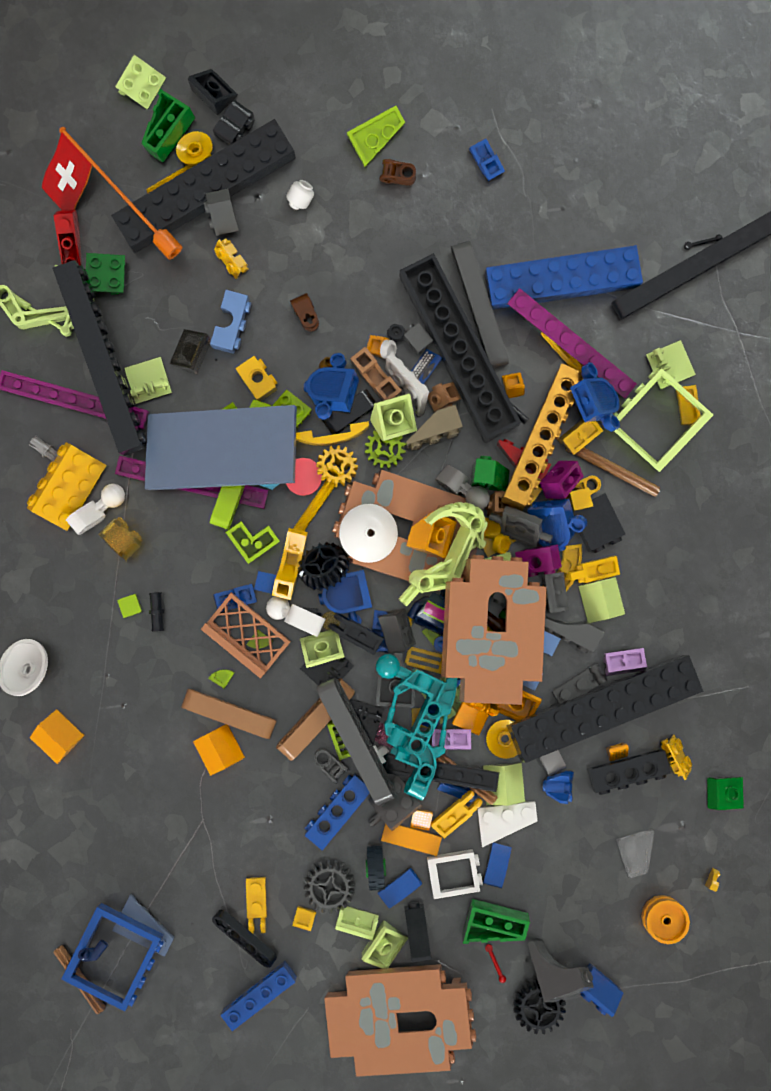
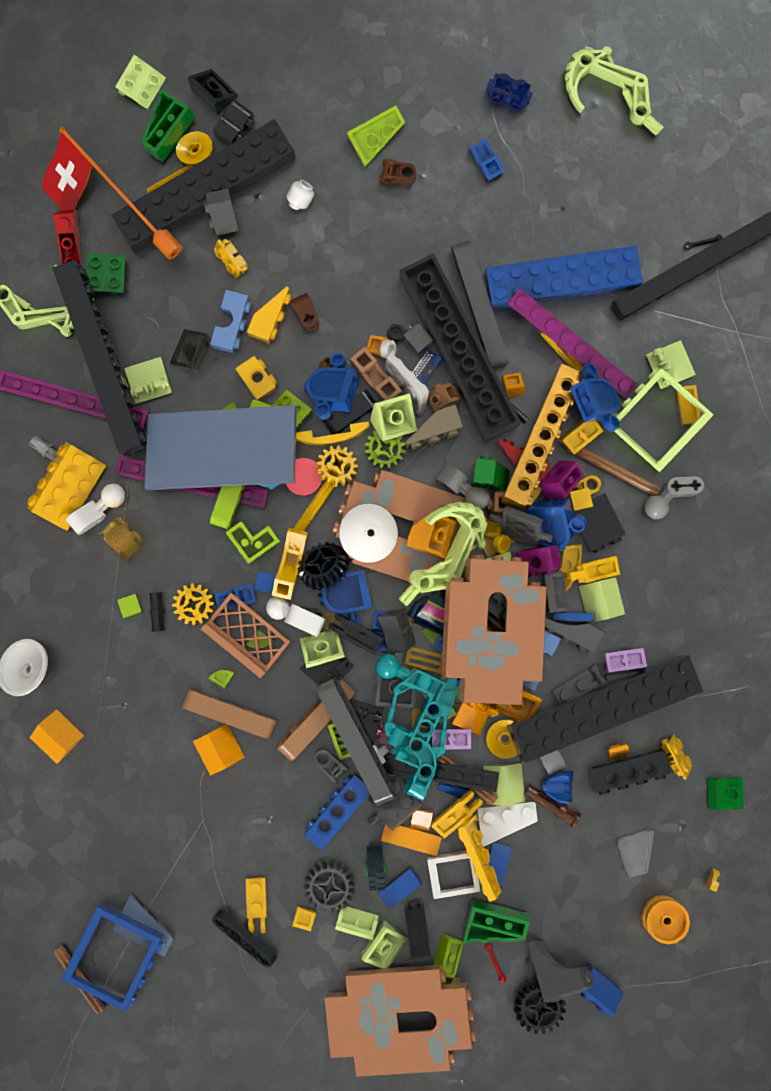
(93, 953): dark blue arm -> none
(181, 609): none -> yellow gear
(258, 995): blue brick -> none
(266, 319): none -> yellow slope
(449, 954): none -> lime slope
(480, 857): none -> yellow wing
(514, 91): none -> clear blue brick
(560, 810): none -> reddish brown pin
(573, 616): none -> blue tile
(633, 83): none -> yellowish green piece
(658, 506): none -> light grey beam

